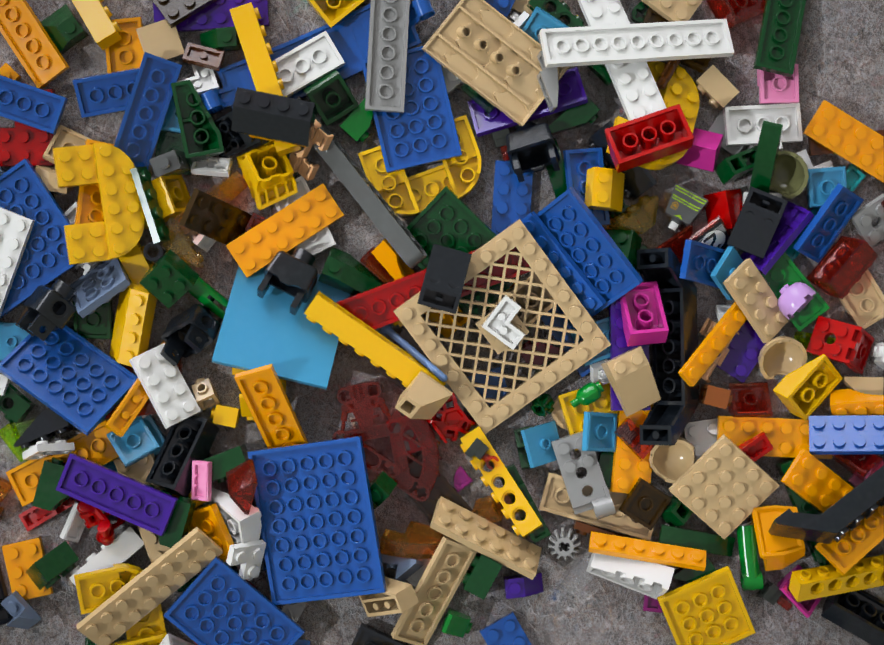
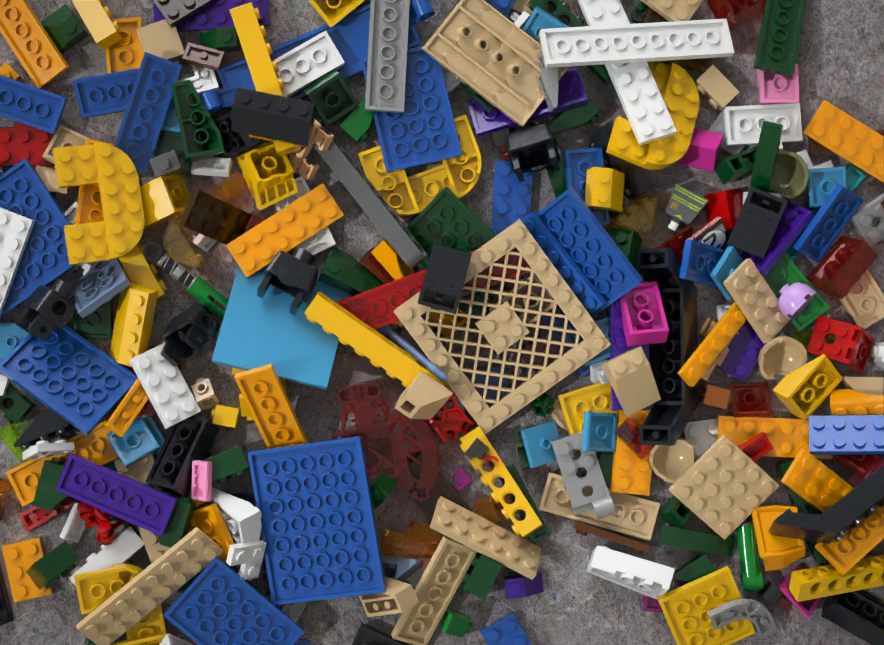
(23, 614): sand blue slope -> none
(149, 203): dark green plate -> none
(169, 279): dark green brick -> none
(242, 485): clear red slope -> none
(499, 323): white plate -> none
(563, 550): light grey gear -> none
(587, 394): green plant -> none
(645, 503): dark brown tile -> none
(647, 551): light orange plate -> none
(649, 138): red slope -> none
(667, 73): reddish brown axle -> none
(744, 610): none -> light grey plate

